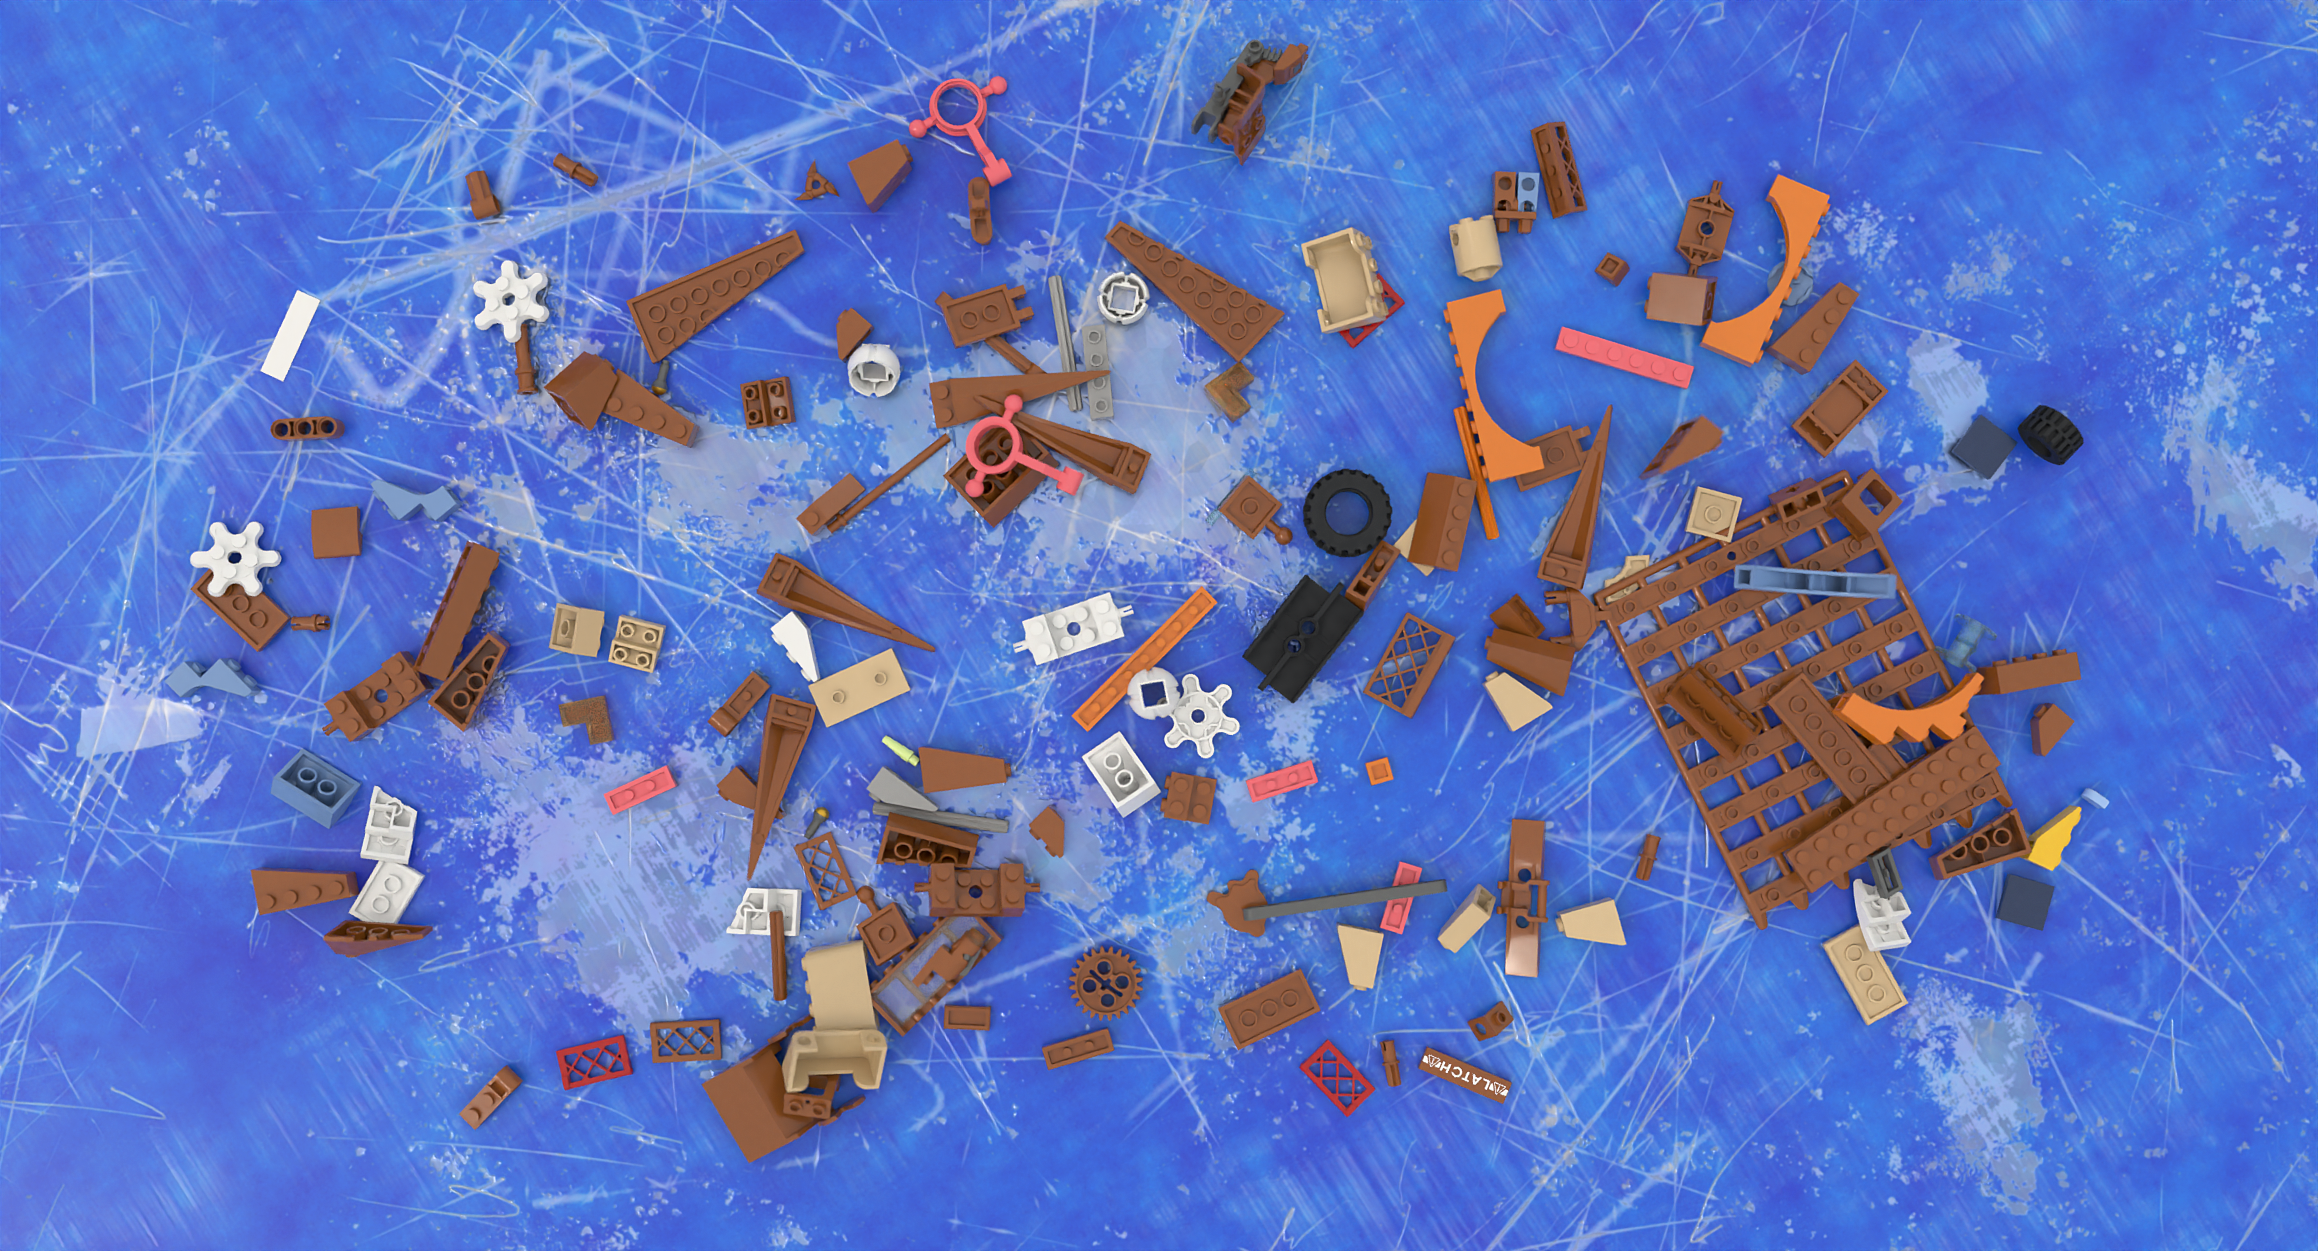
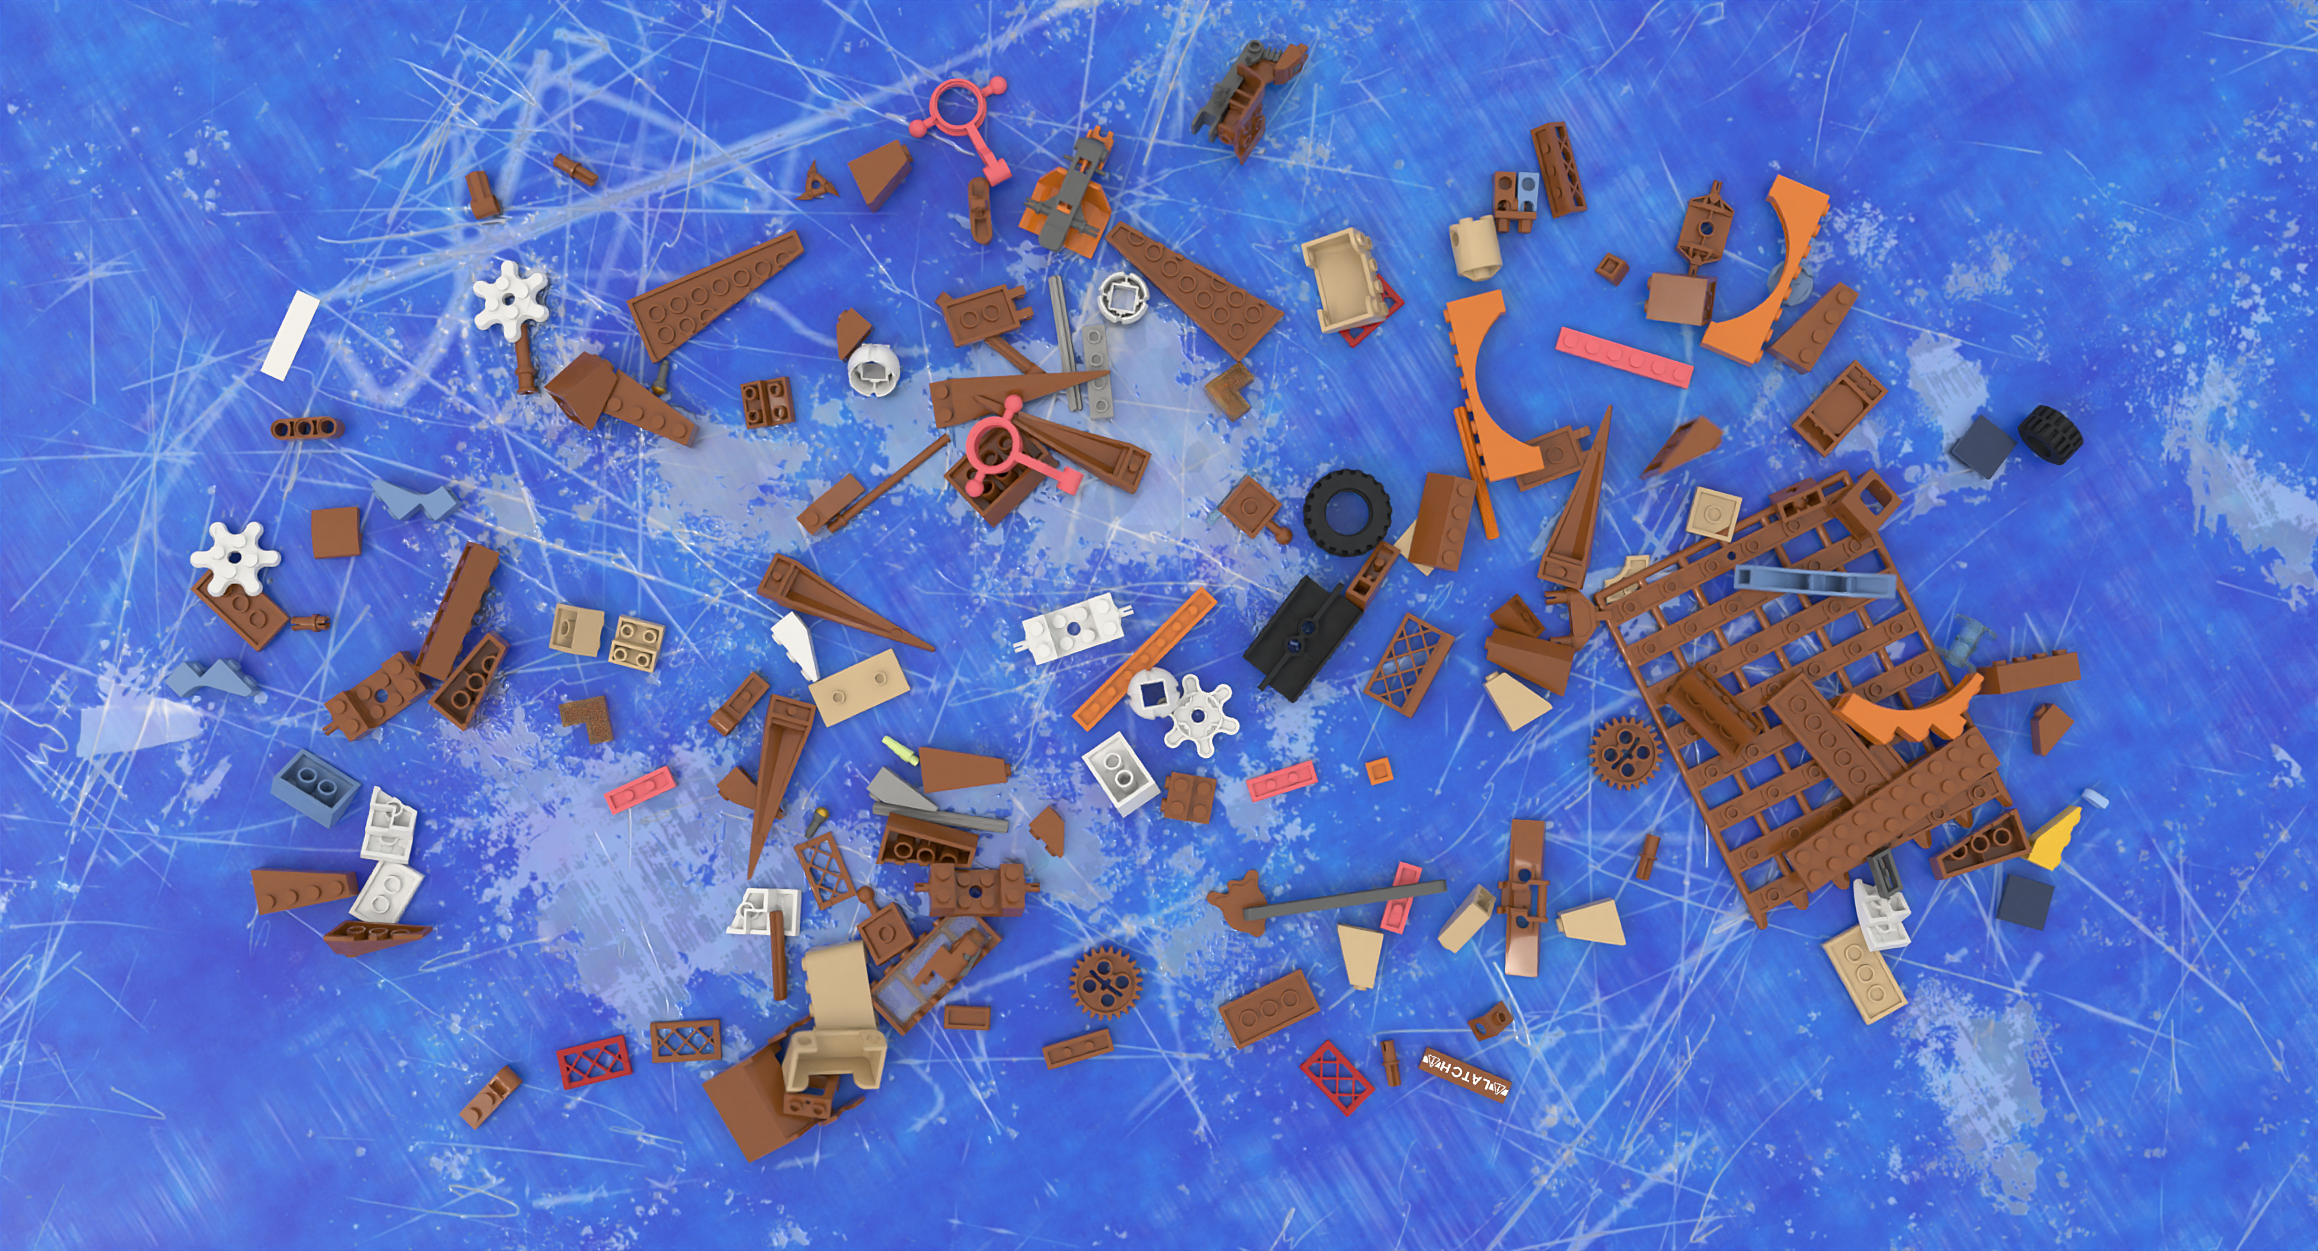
(1069, 206): none -> piece
(1640, 768): none -> dark orange gear

